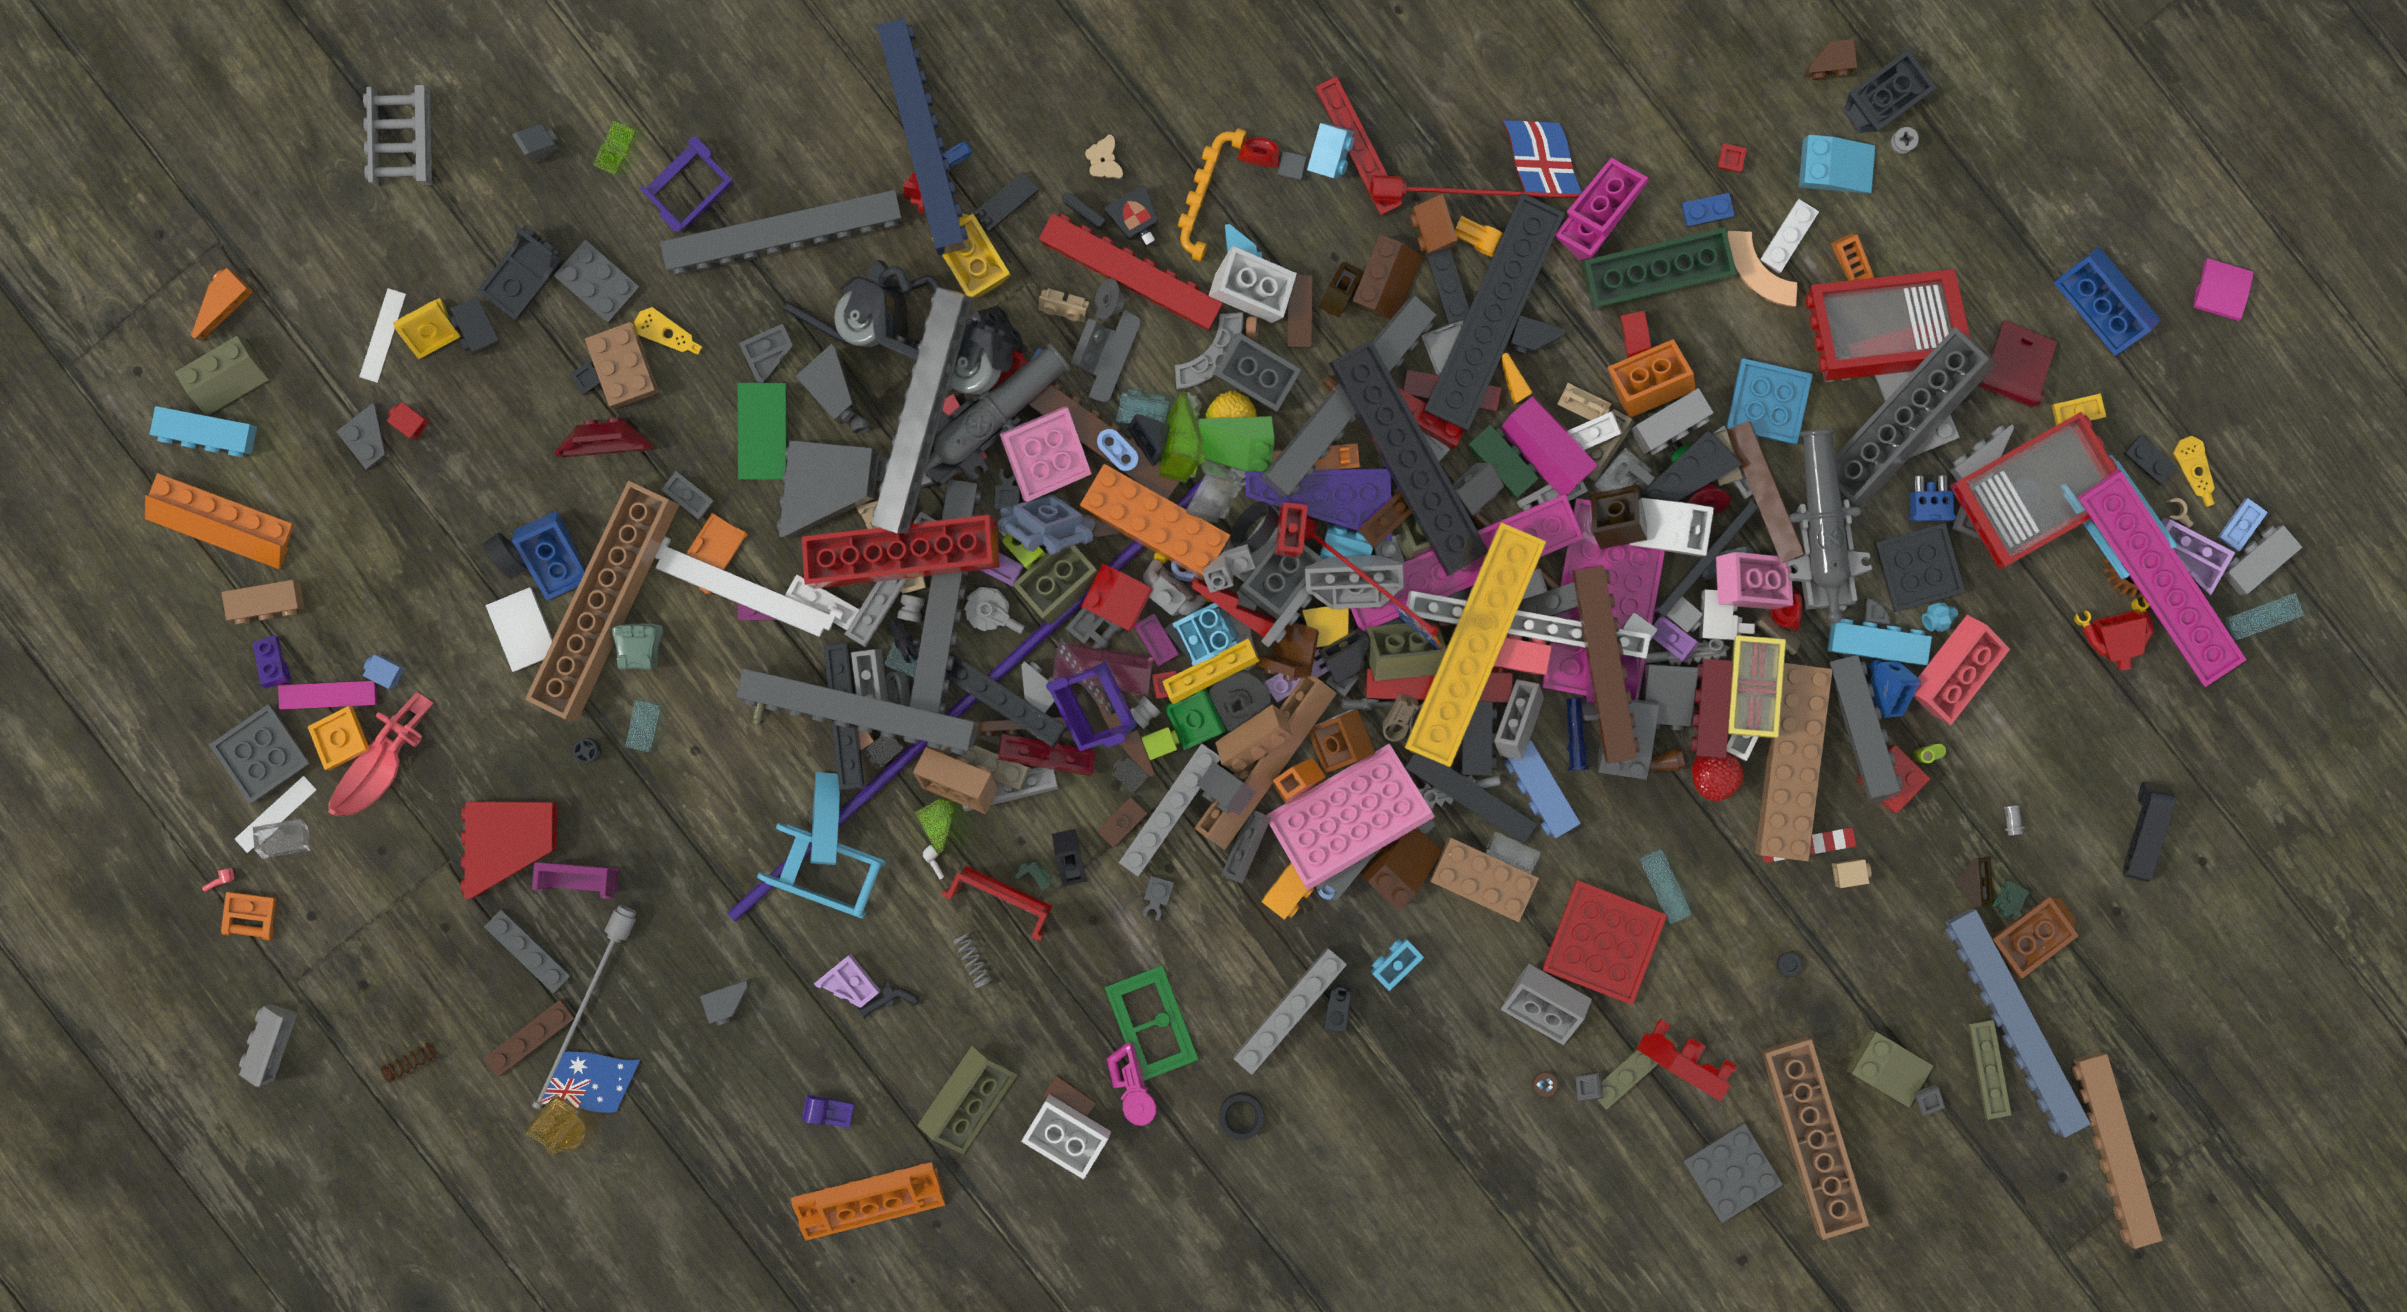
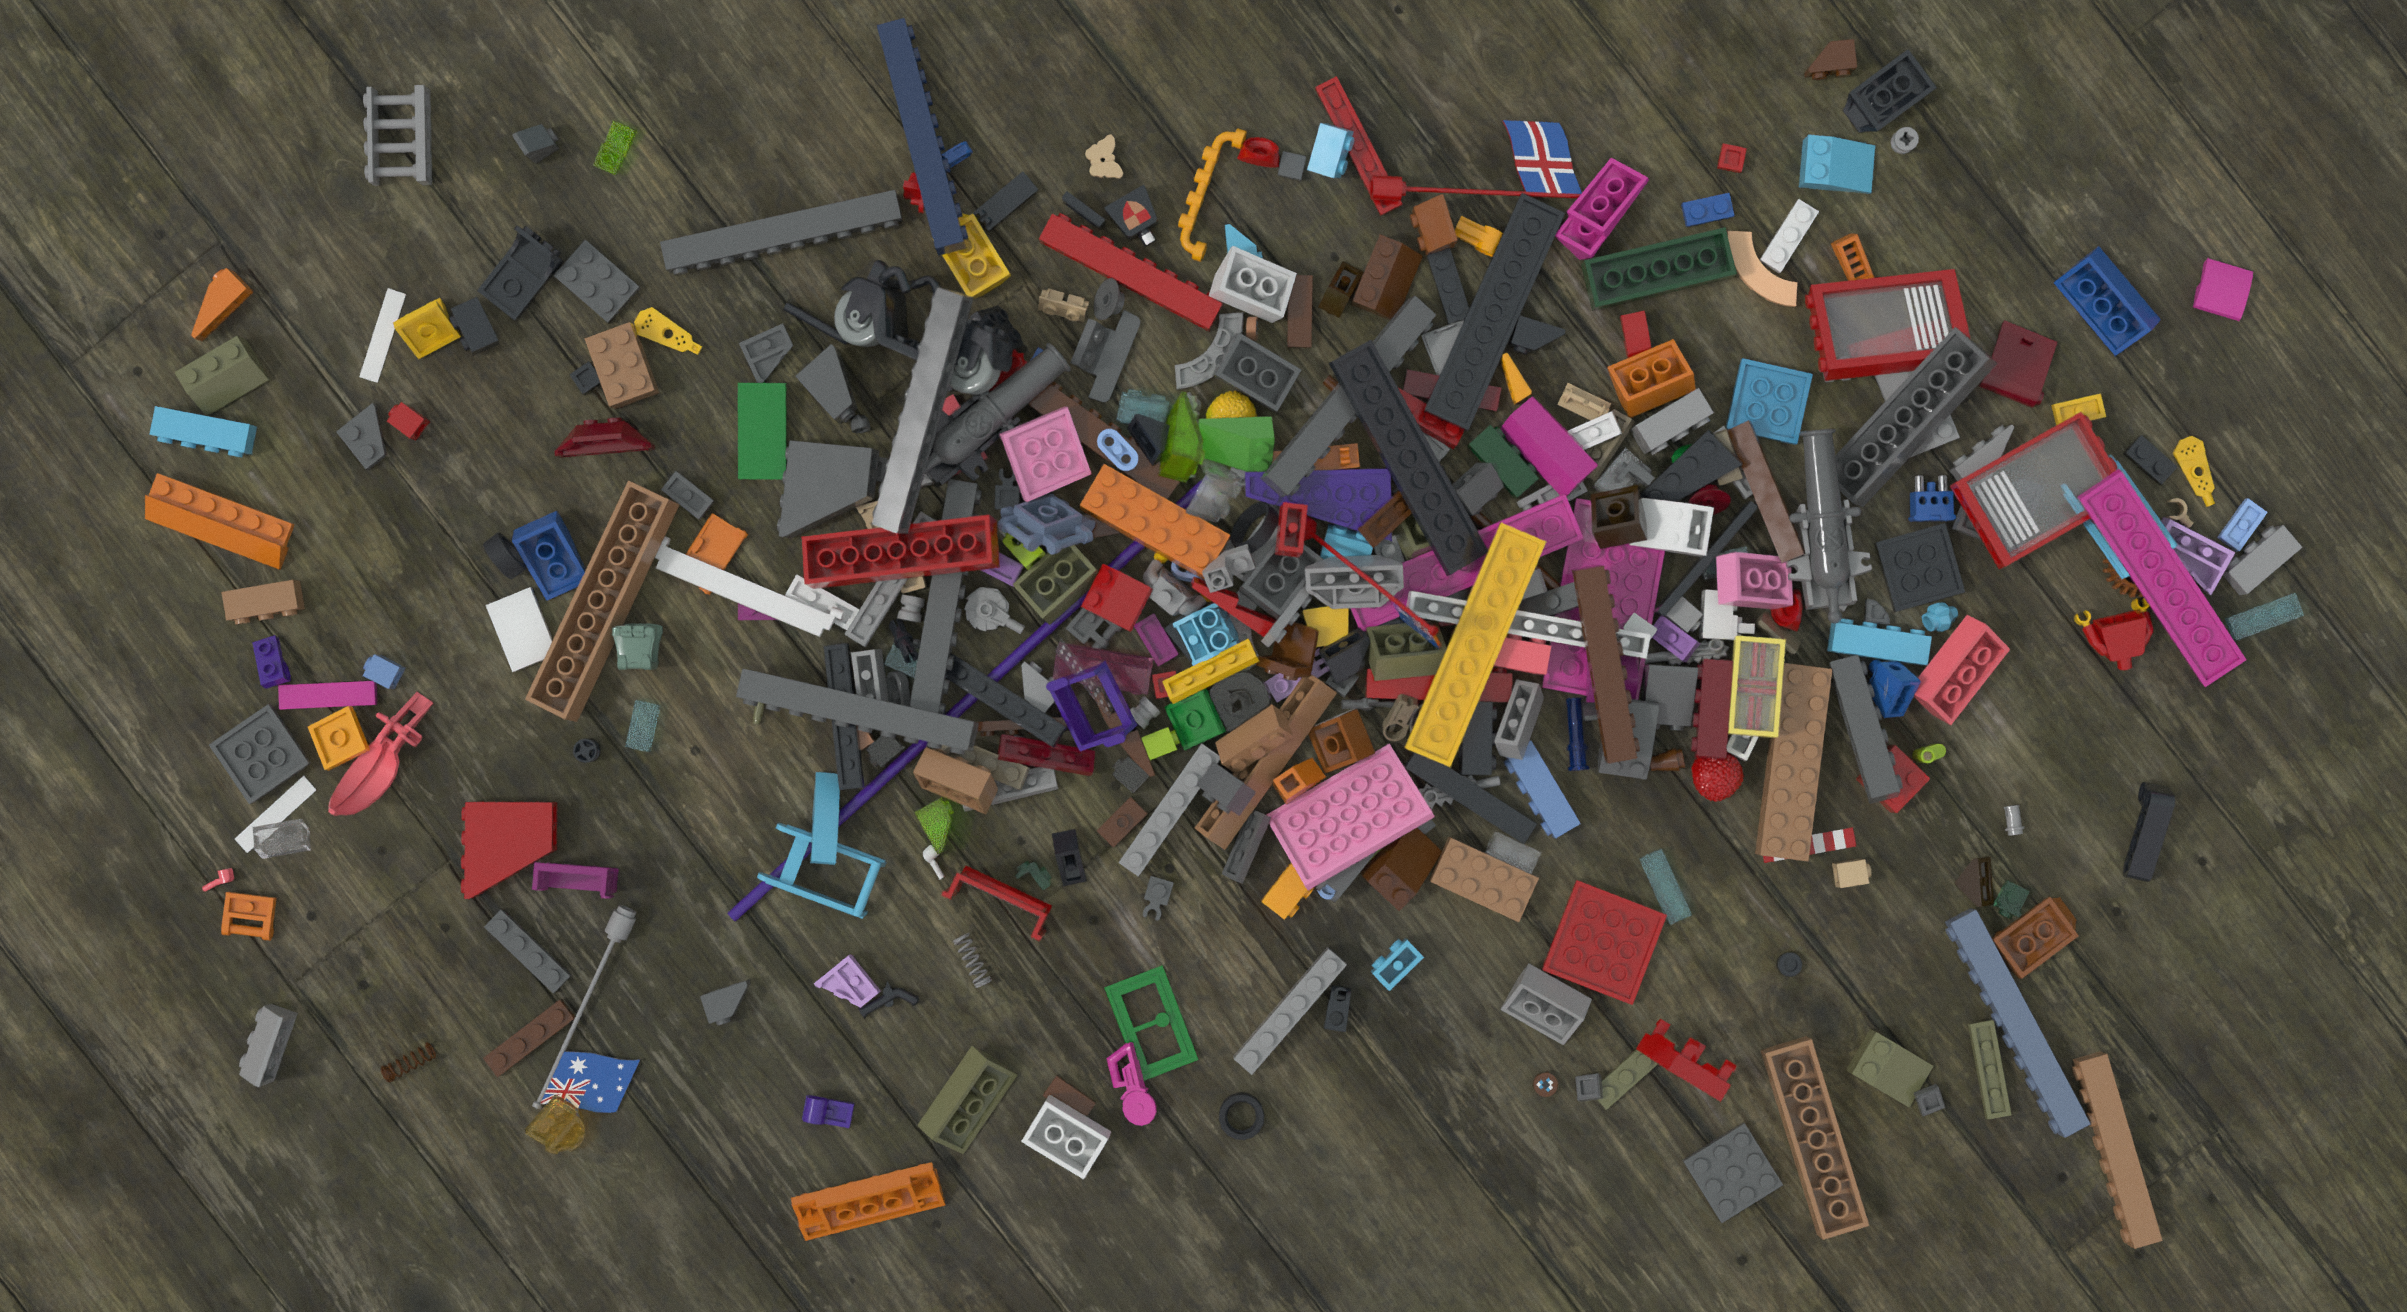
(695, 147): dark purple piece -> none

